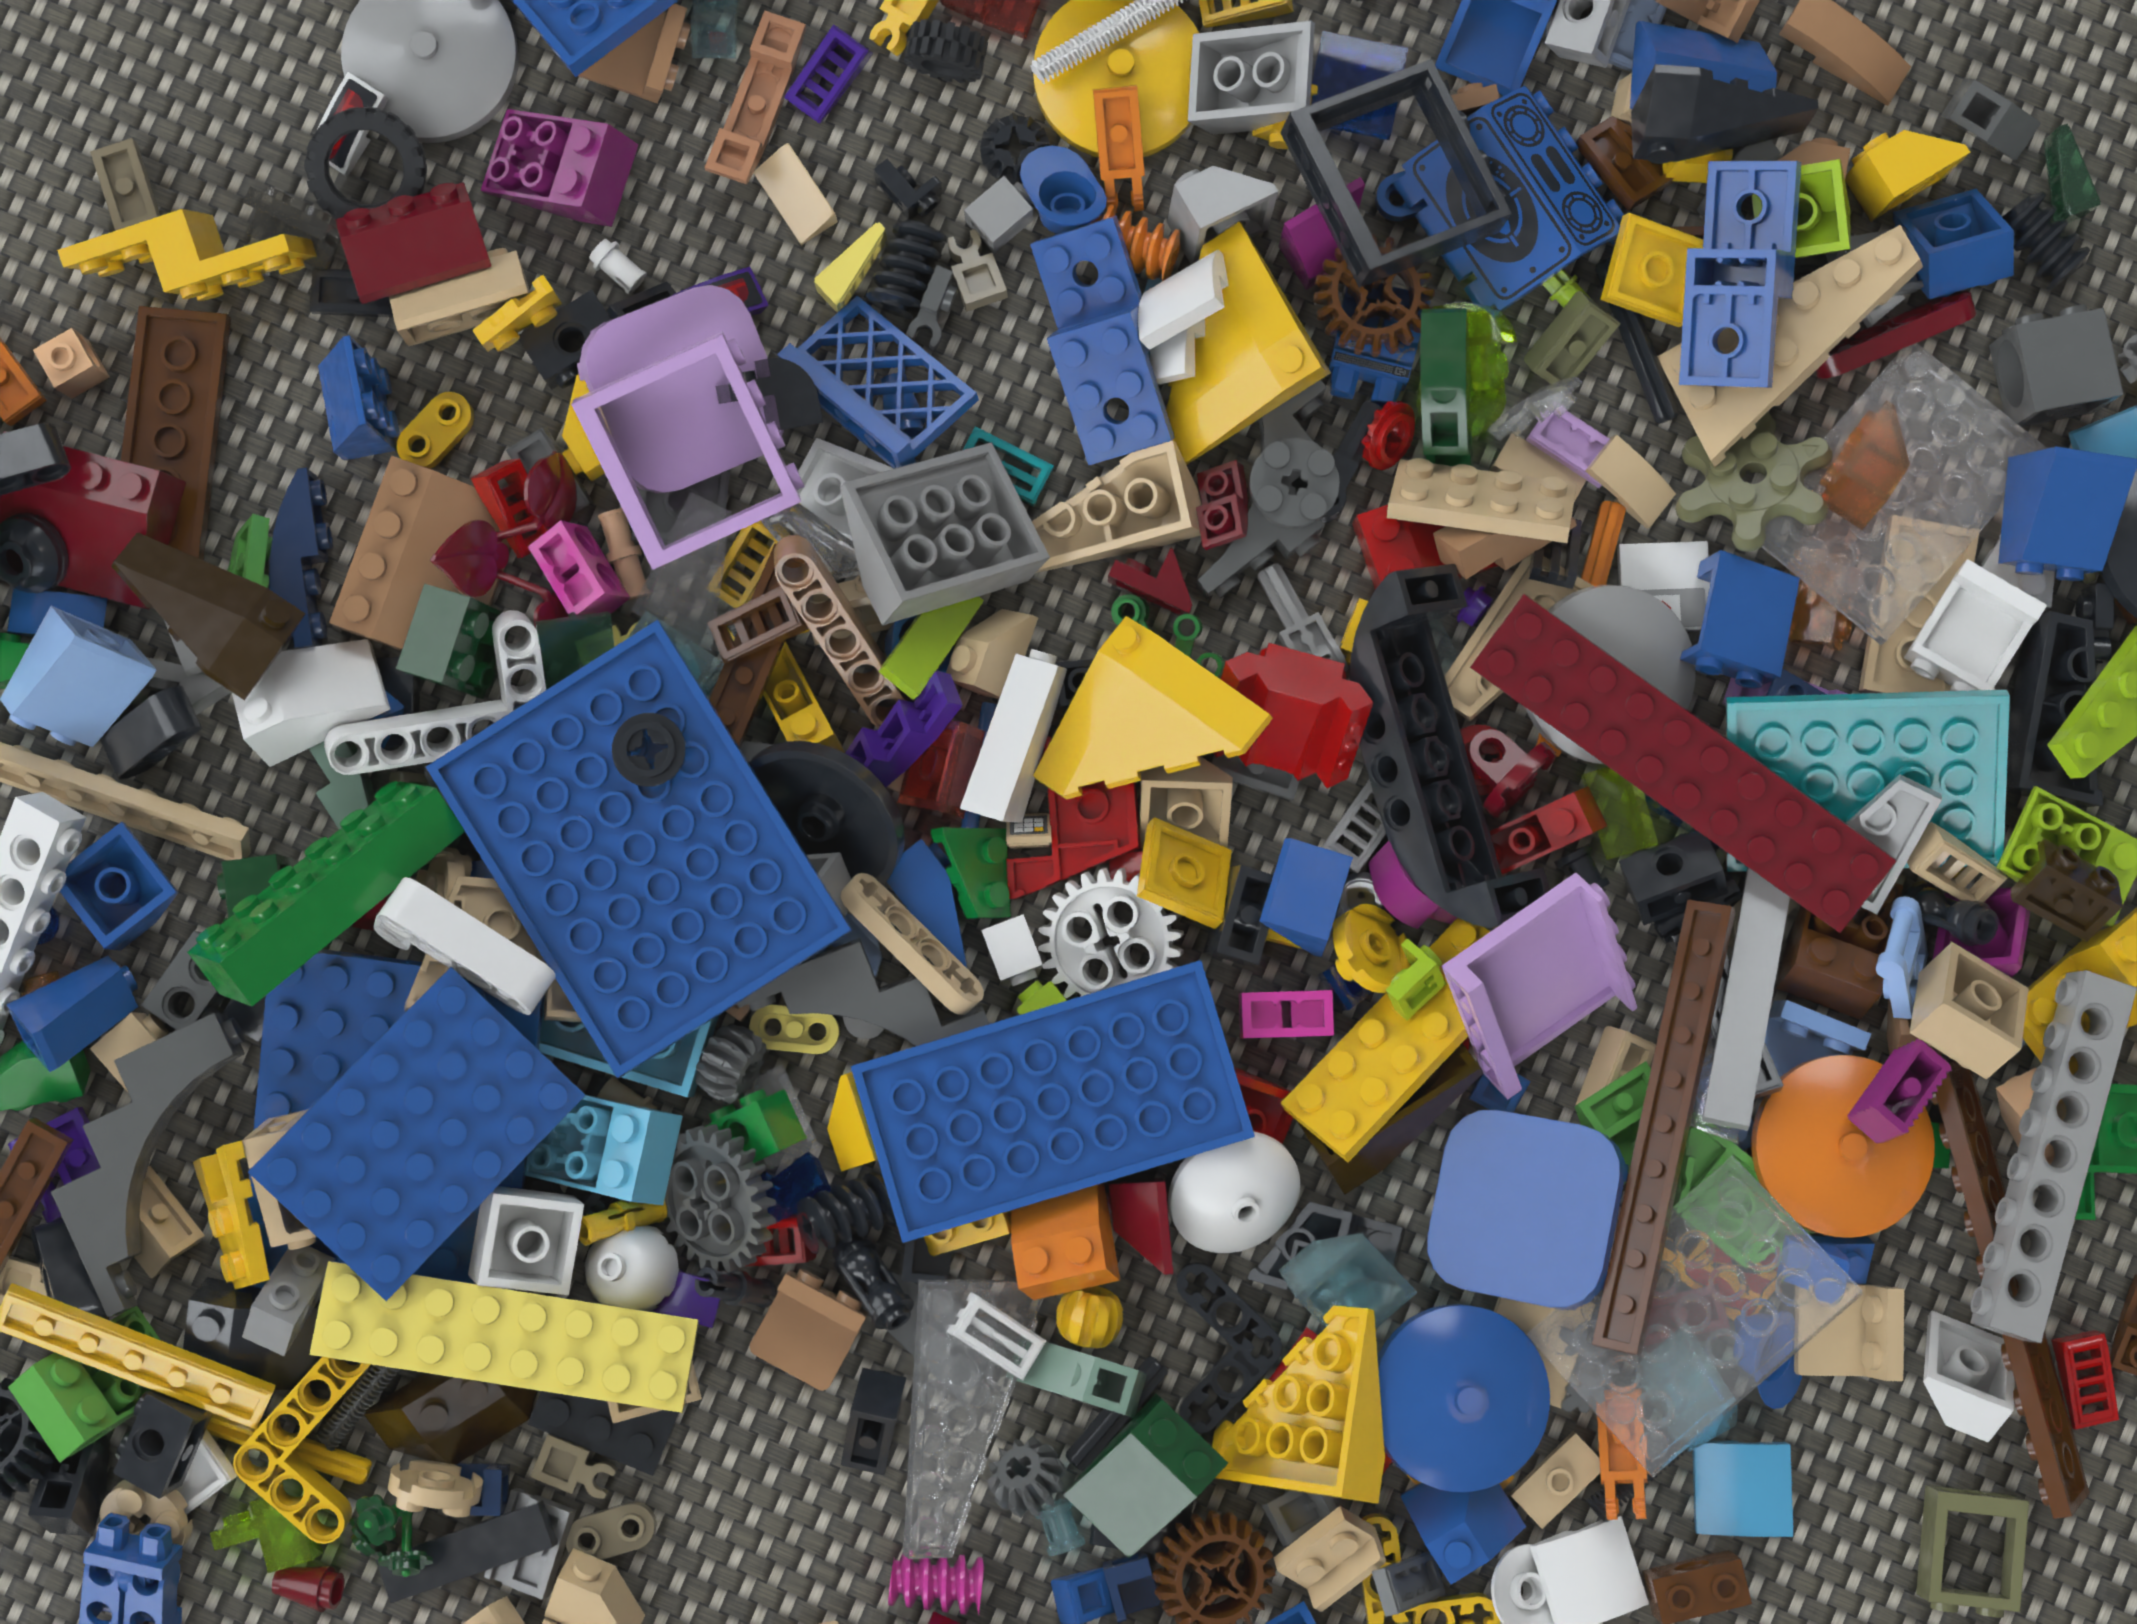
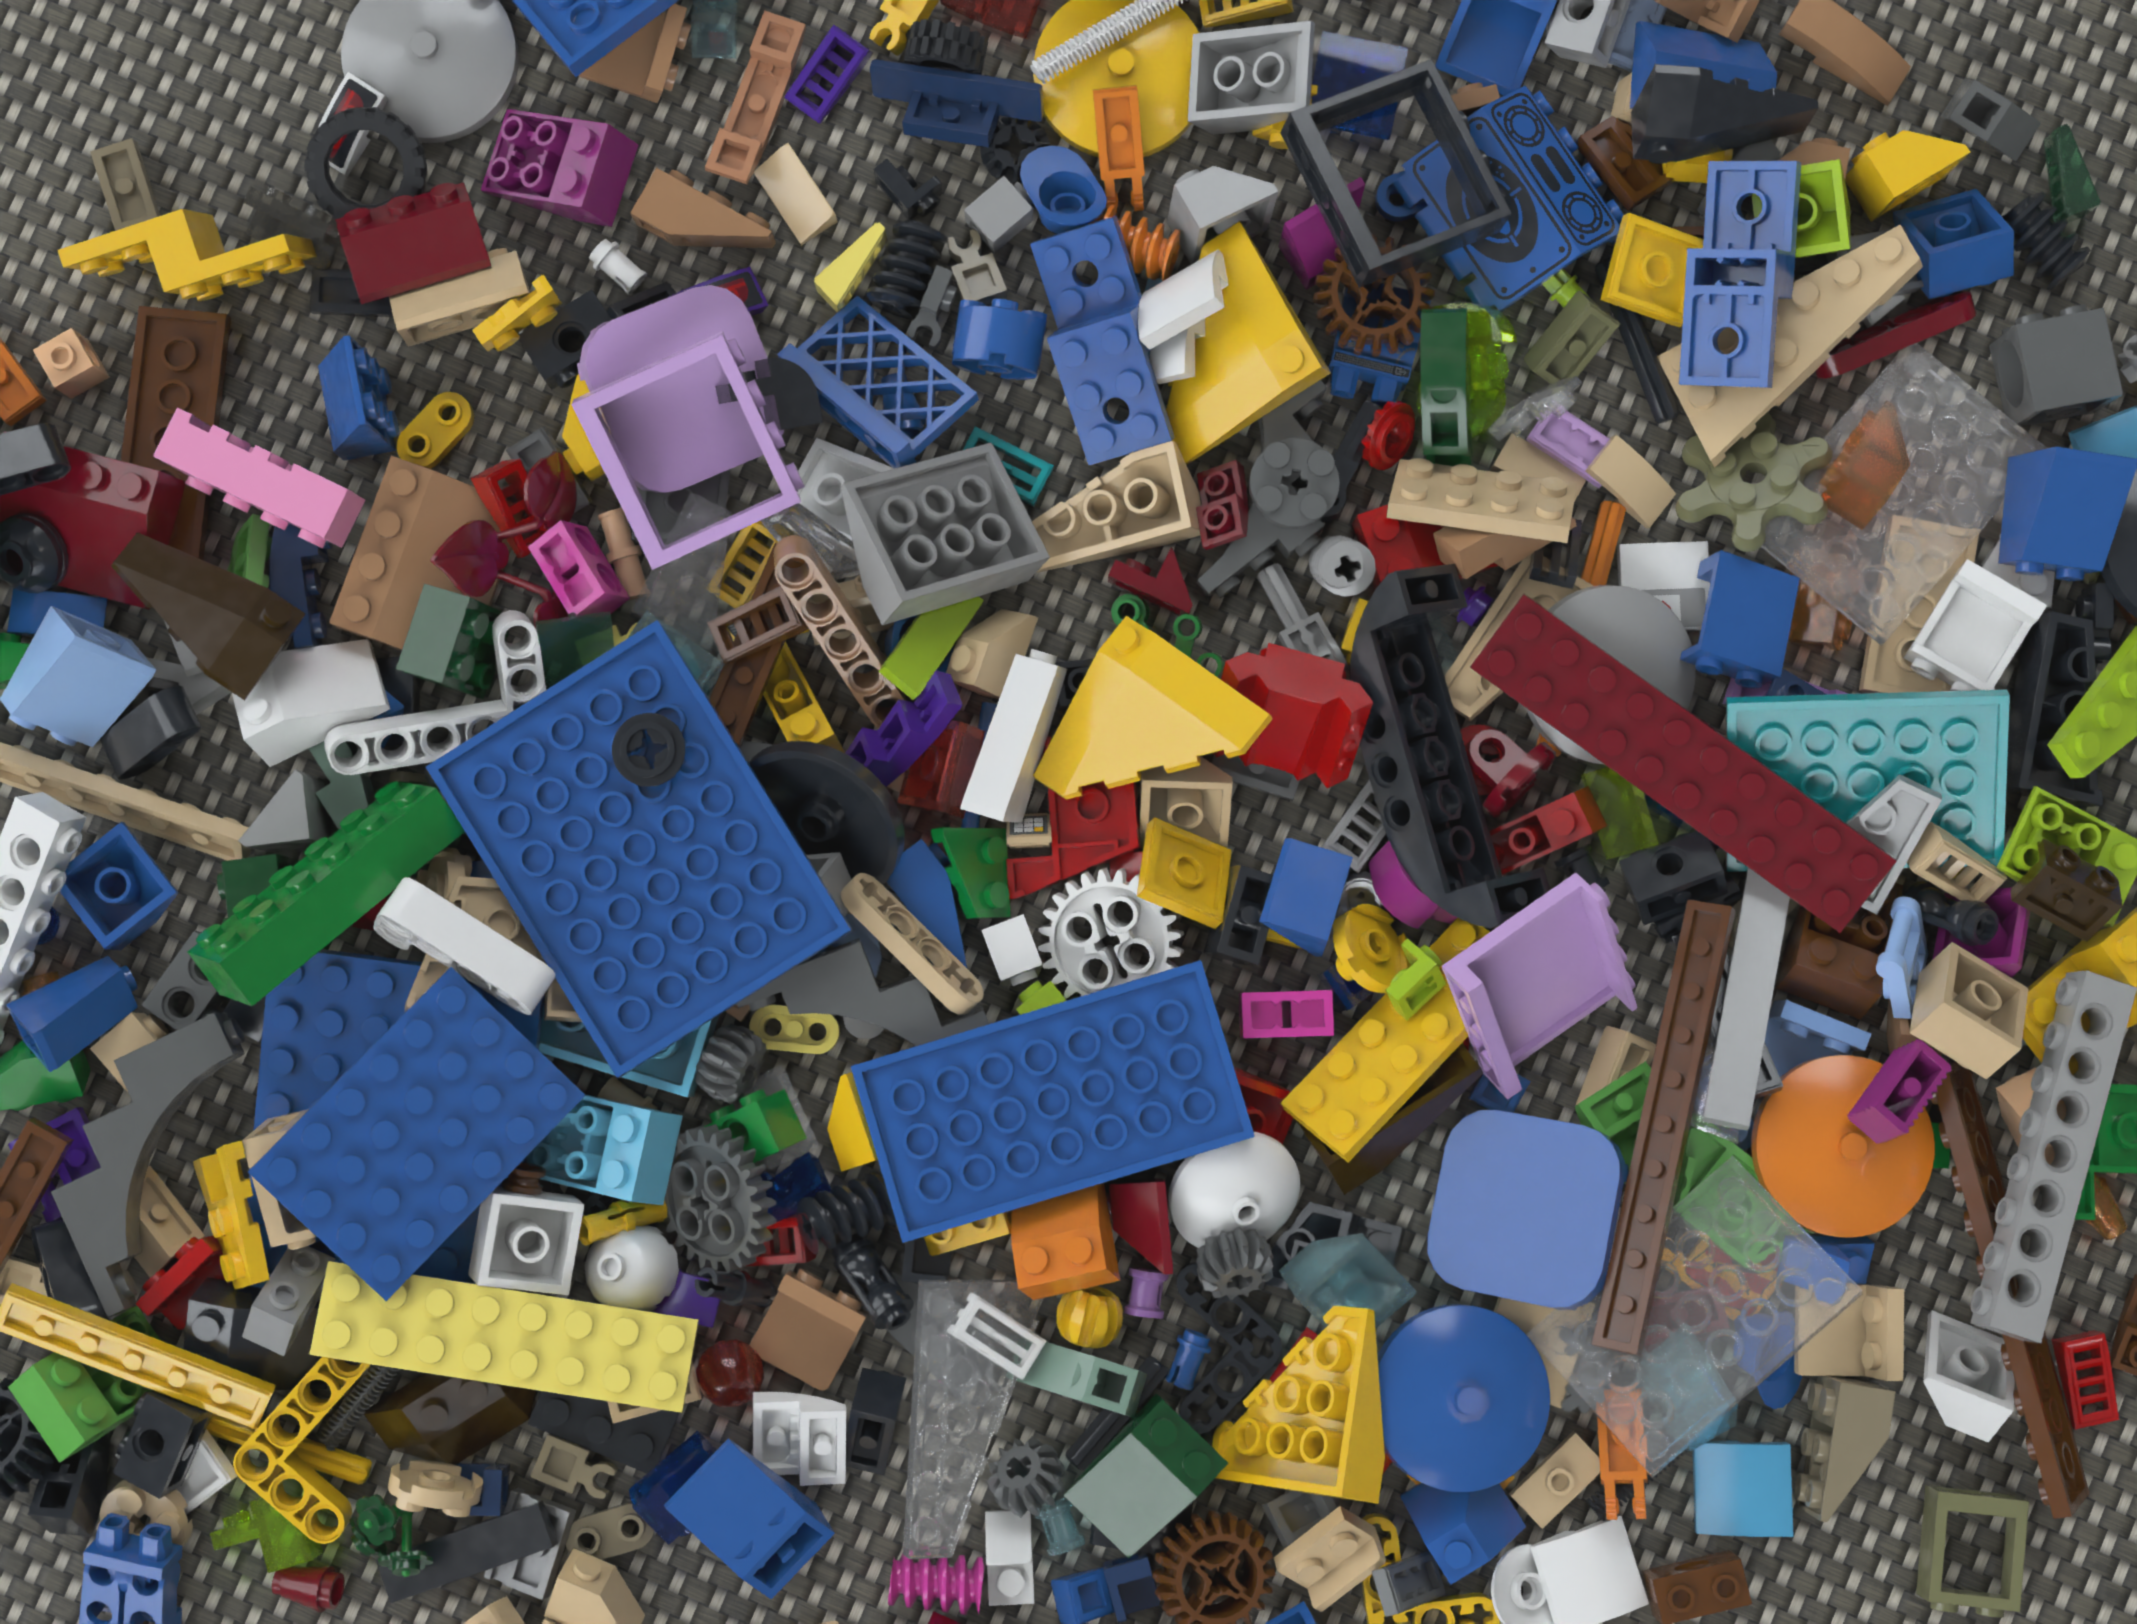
(171, 1290): none -> red bracket
(259, 480): none -> bright pink wedge
(291, 817): none -> light grey slope
(525, 1179): none -> reddish brown bush
(664, 1481): none -> clear blue brick
(688, 217): none -> medium nougat slope
(730, 1373): none -> clear red piece
(750, 1518): none -> blue slope
(800, 1436): none -> white slope
(954, 103): none -> dark blue bracket
(998, 339): none -> blue brick
(1009, 1558): none -> white slope
(1146, 1293): none -> medium lavender bush
(1188, 1358): none -> blue pin
(1234, 1263): none -> dark grey gear
(1357, 573): none -> light grey piece
(1844, 1436): none -> dark tan slope
(2109, 1218): none -> clear orange cone

